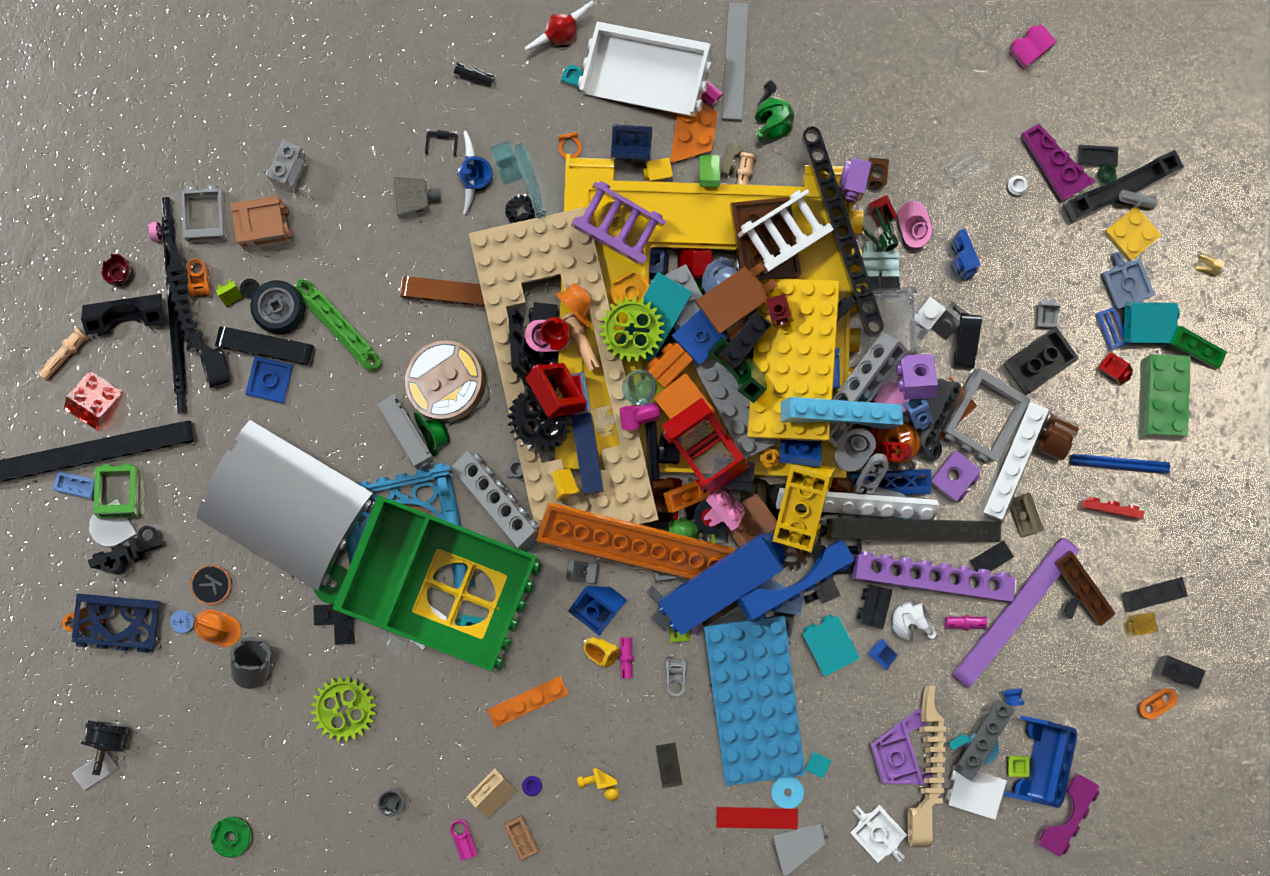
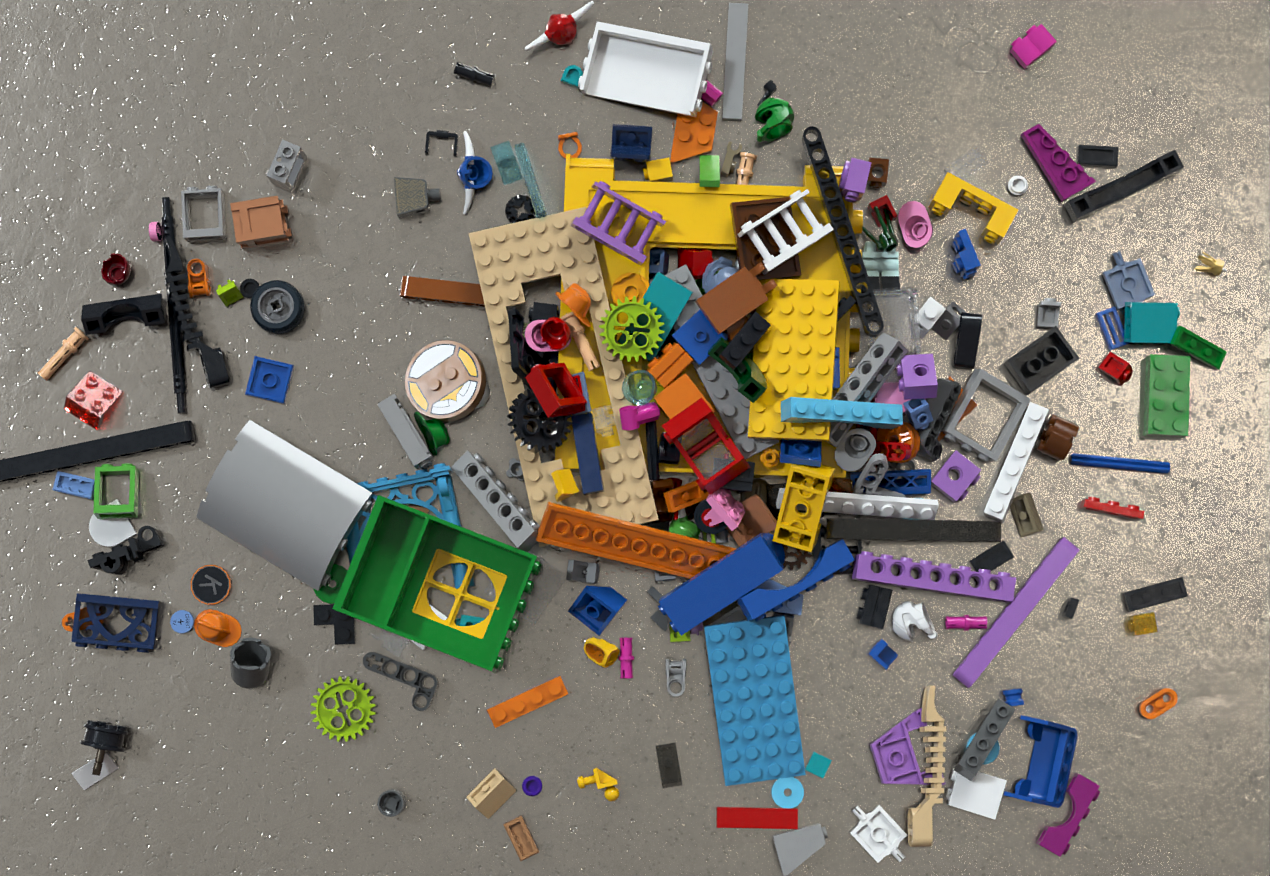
(221, 833): green plate -> none
(264, 345): black beam -> none
(338, 325): bright green plate -> none
(399, 675): none -> dark grey beam
(464, 841): dark pink piece -> none
(779, 310): dark red brick -> none
(824, 591): black plate -> none
(830, 645): teal panel -> none
(958, 741): teal tile -> none
(1001, 212): none -> yellow plate
(1018, 766): lime plate -> none
(1084, 588): reddish brown plate -> none
(1107, 169): clear green plate -> none
(1133, 233): yellow plate -> none
(1138, 199): light grey axle -> none
(1180, 672): black brick -> none

